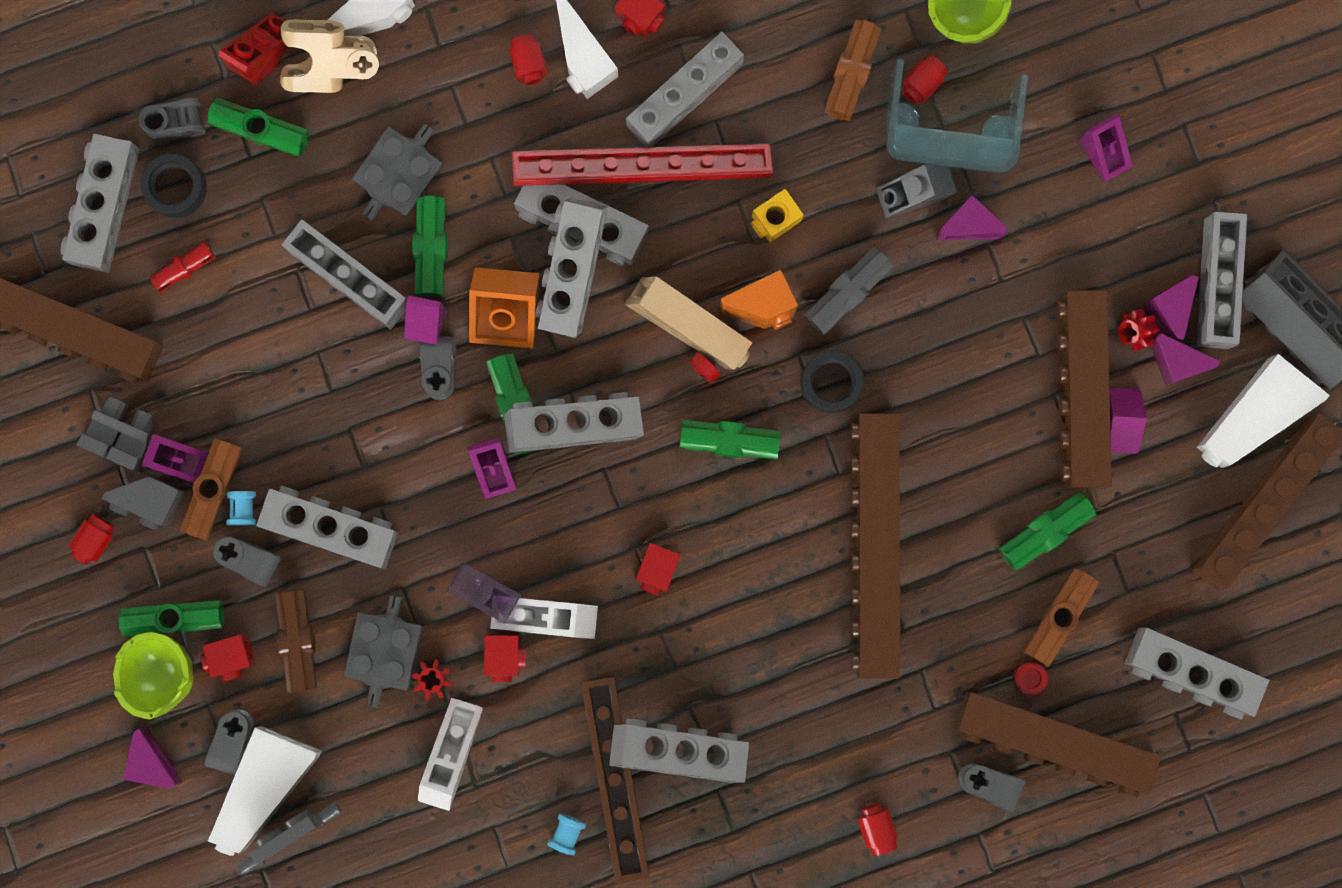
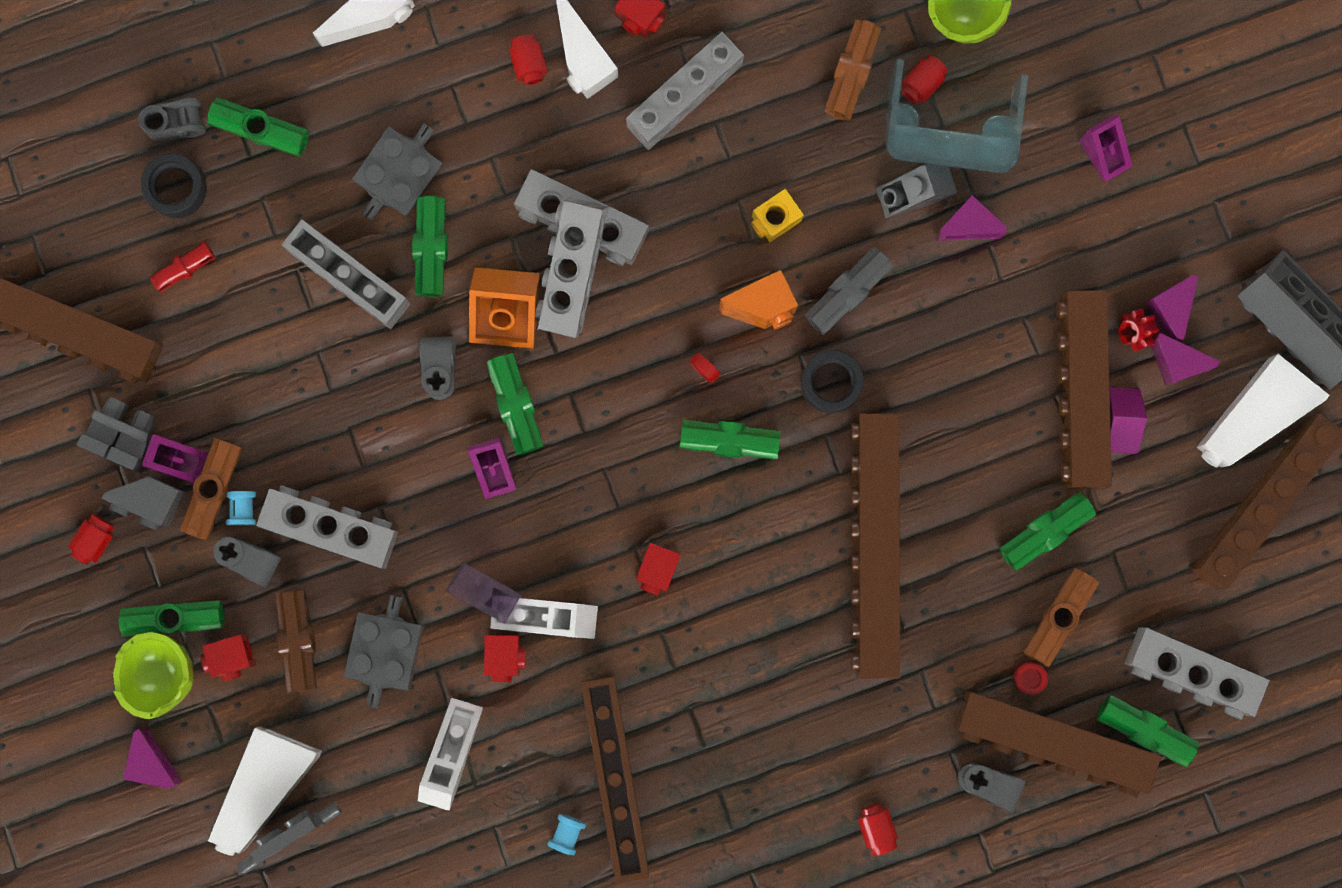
(115, 188): light grey brick -> none
(229, 746): dark grey piece -> none
(256, 50): red slope -> none
(330, 56): tan piece -> none
(424, 319): magenta slope -> none
(424, 685): red gear -> none
(524, 436): light grey brick -> none
(630, 752): light grey brick -> none
(641, 164): red tile -> none
(688, 322): tan slope -> none
(1147, 730): none -> green piece
(1221, 280): light grey brick -> none

